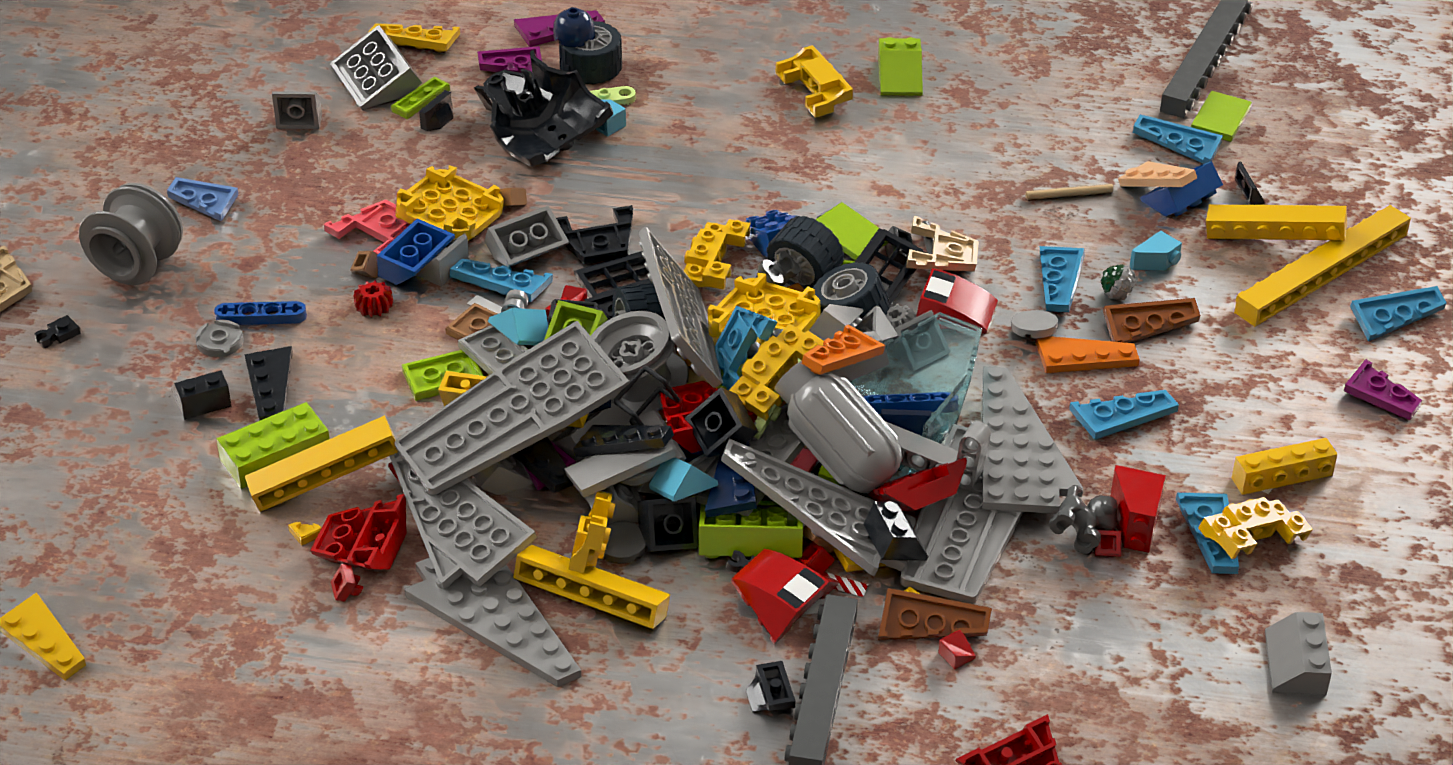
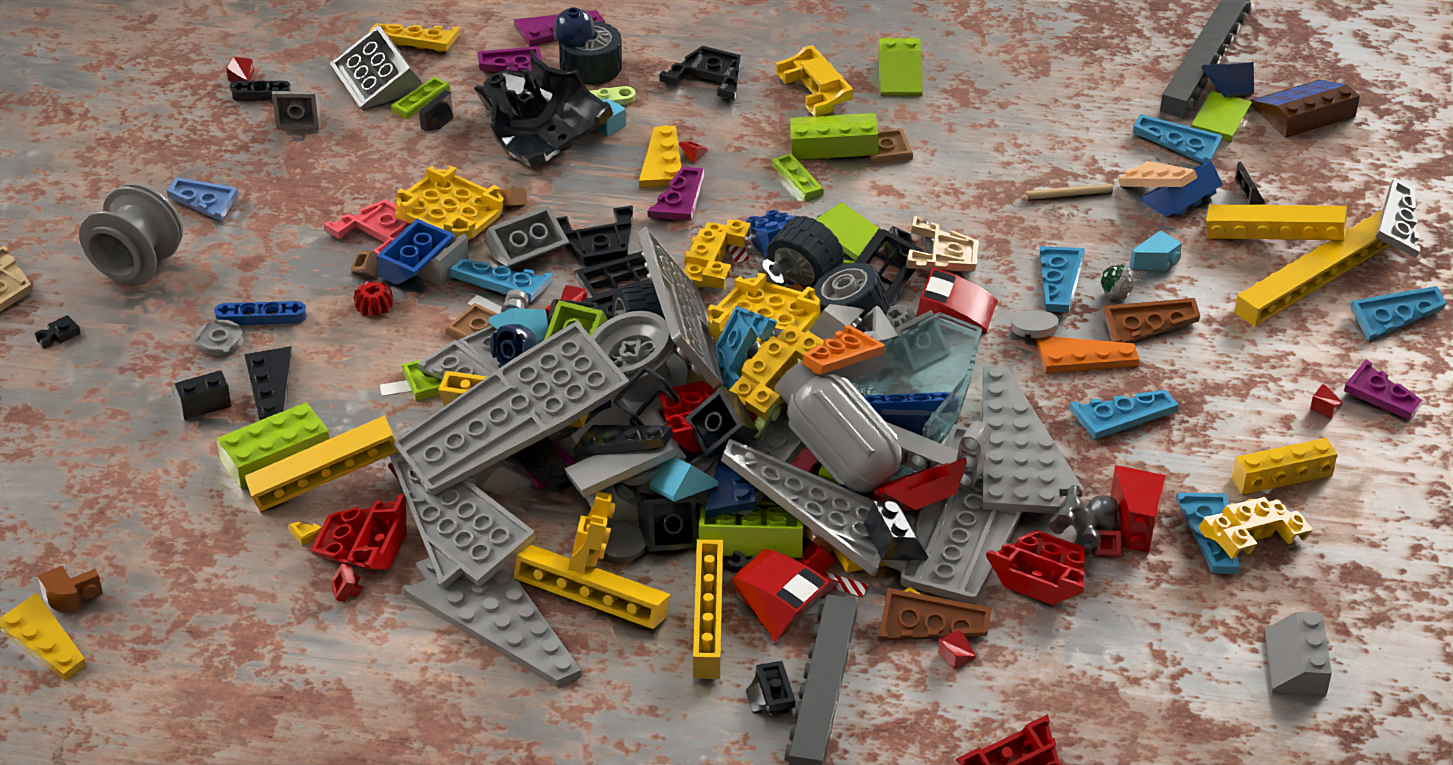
(66, 593): none -> dark orange brick
(240, 69): none -> red slope
(249, 89): none -> black beam
(395, 387): none -> white sticker
(454, 358): none -> light grey wing
(511, 342): none -> dark blue cylinder
(662, 158): none -> yellow wing
(680, 197): none -> magenta wing
(693, 150): none -> red slope
(708, 64): none -> black wing
(708, 609): none -> yellow brick
(738, 253): none -> sticker
(797, 177): none -> lime tile
(834, 136): none -> lime slope
(892, 147): none -> medium nougat tile
(1040, 567): none -> red wedge
(1232, 77): none -> dark blue slope
(1307, 106): none -> reddish brown slope
(1325, 402): none -> red slope
(1398, 219): none -> light grey wing

